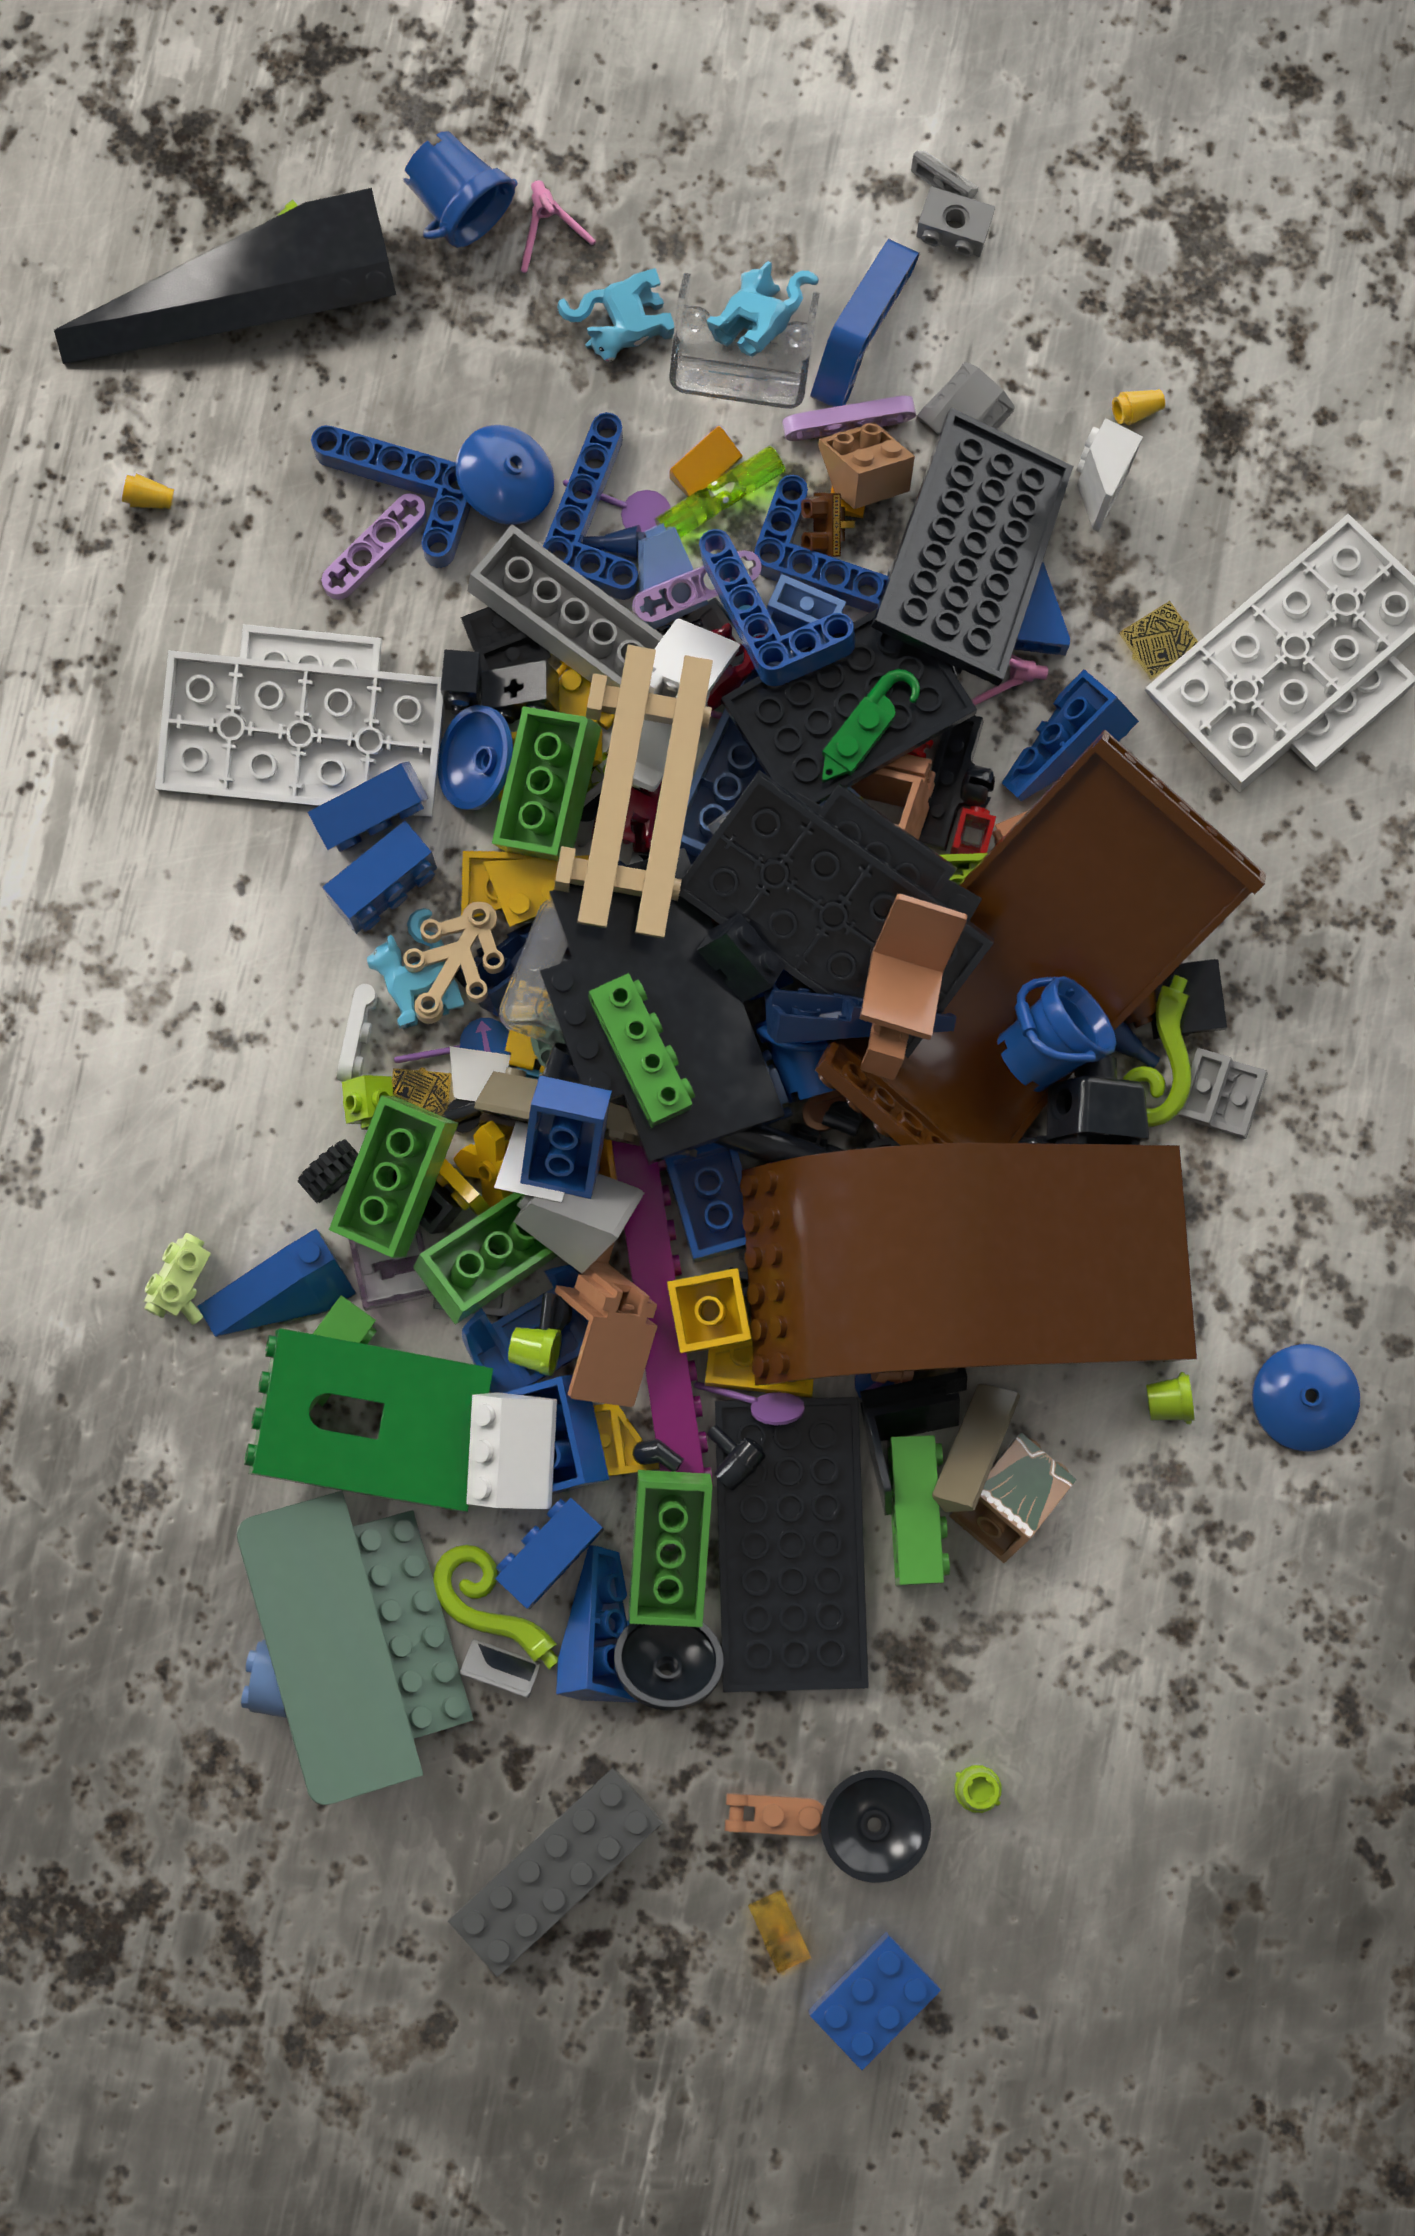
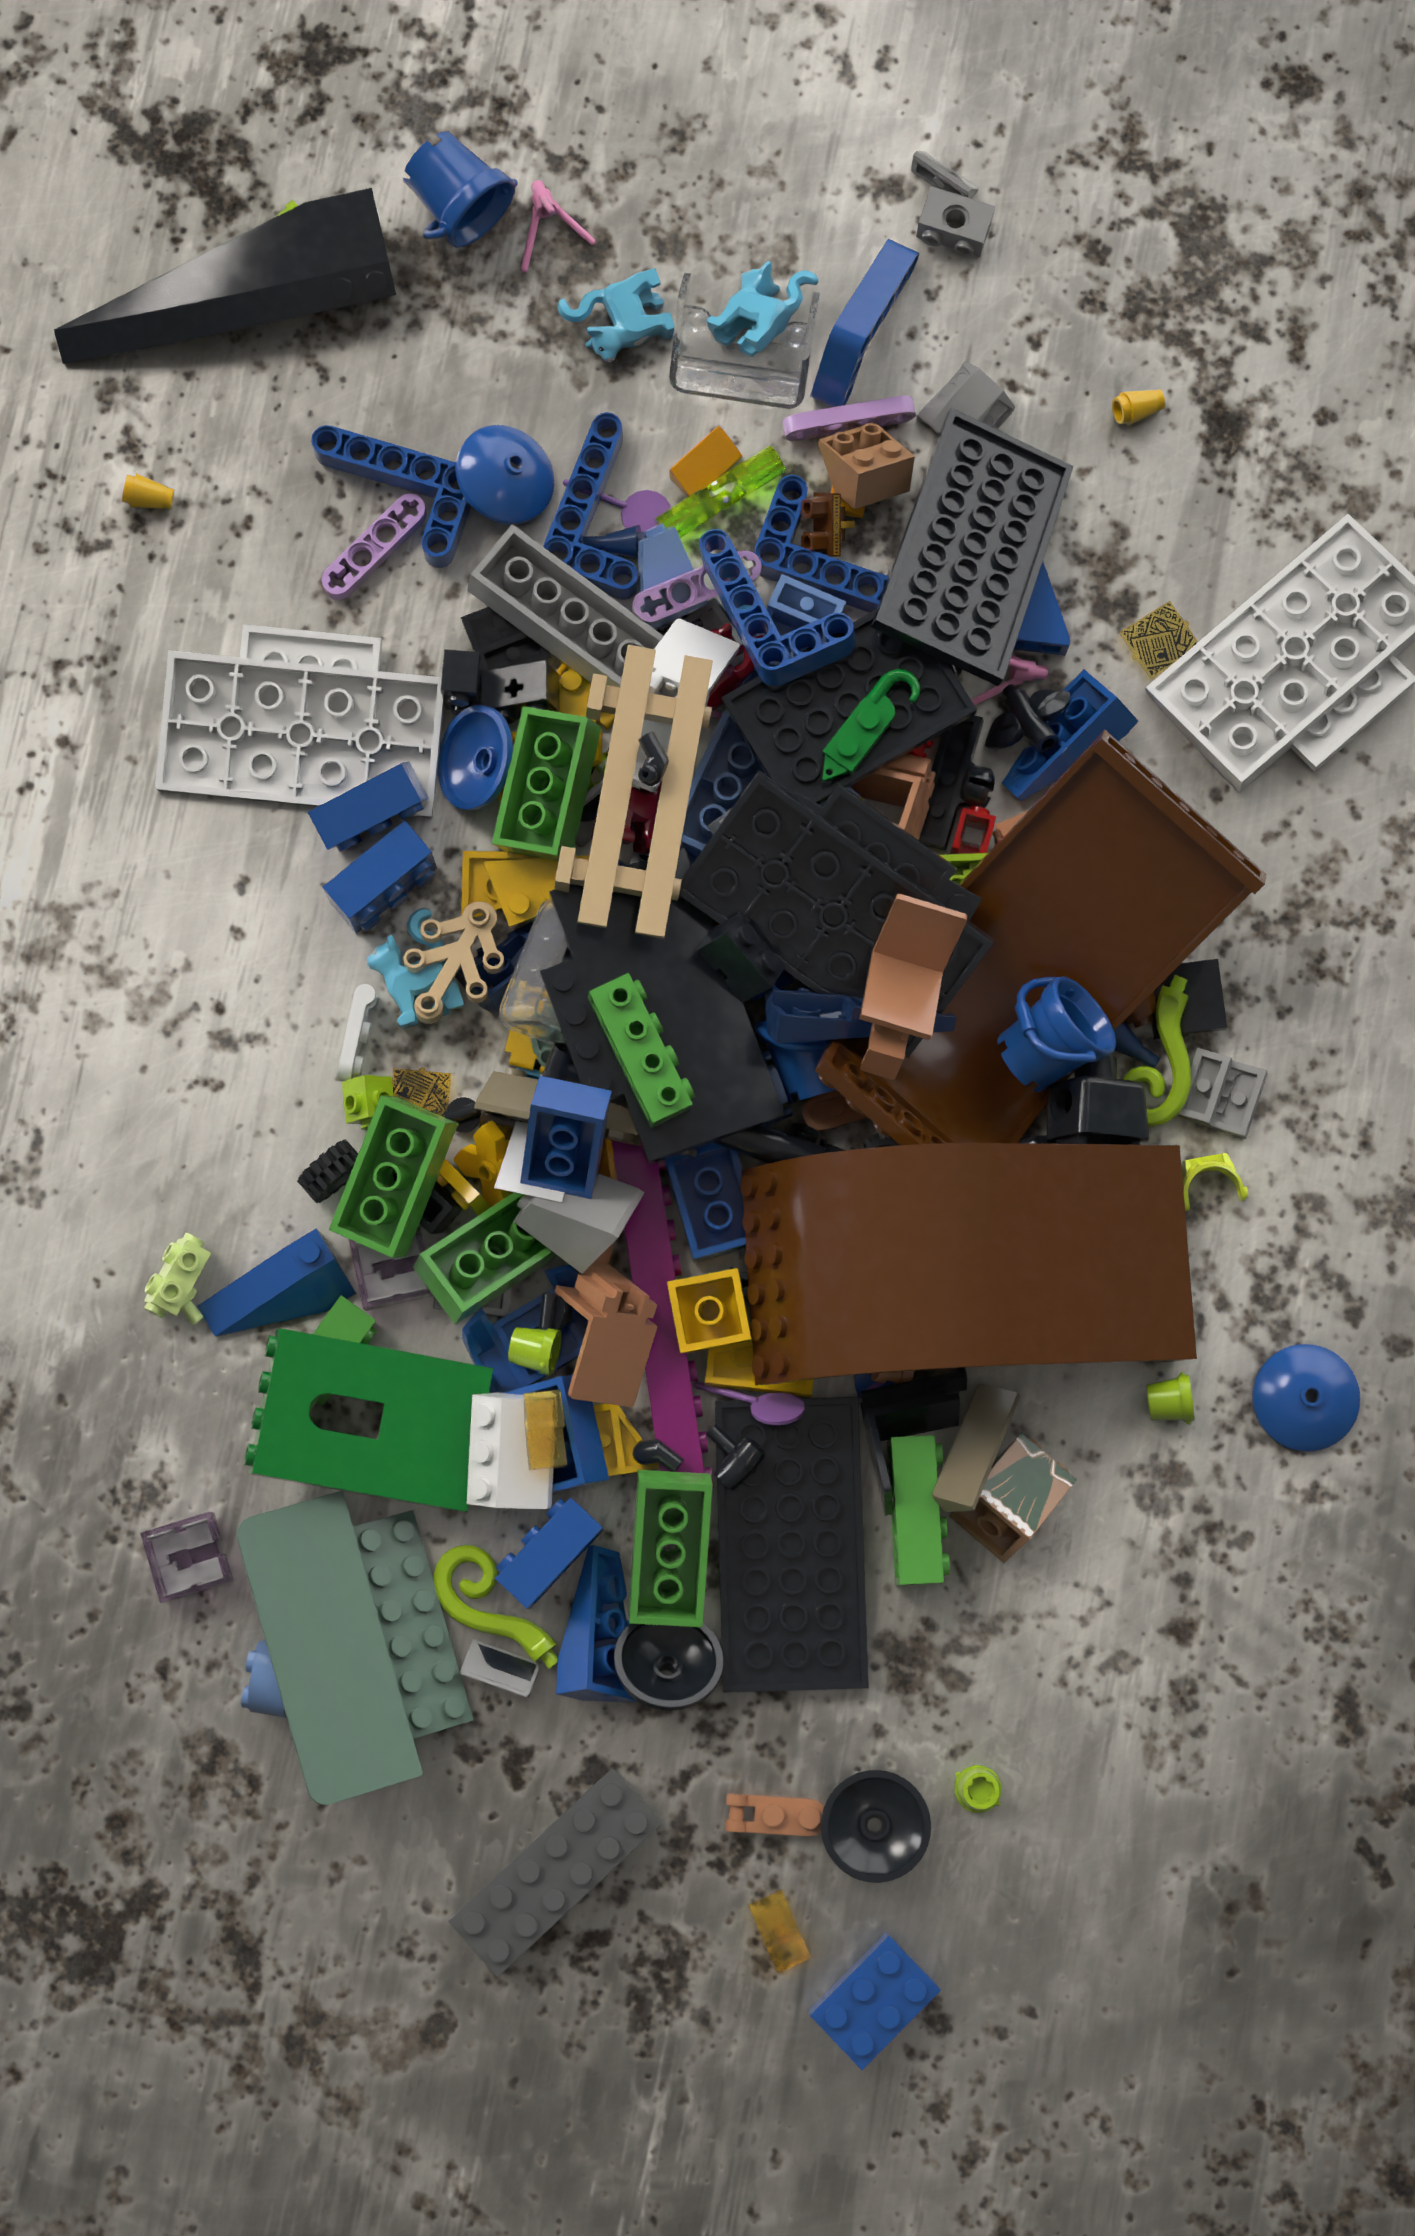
(186, 1557): none -> piece
(473, 1069): white sticker -> none
(480, 1035): blue piece -> none
(544, 1429): none -> clear yellow slope
(656, 760): none -> black arm
(843, 1118): black plate -> none
(1028, 719): none -> black plant
(1105, 467): white slope -> none
(1217, 1162): none -> neon yellow helmet

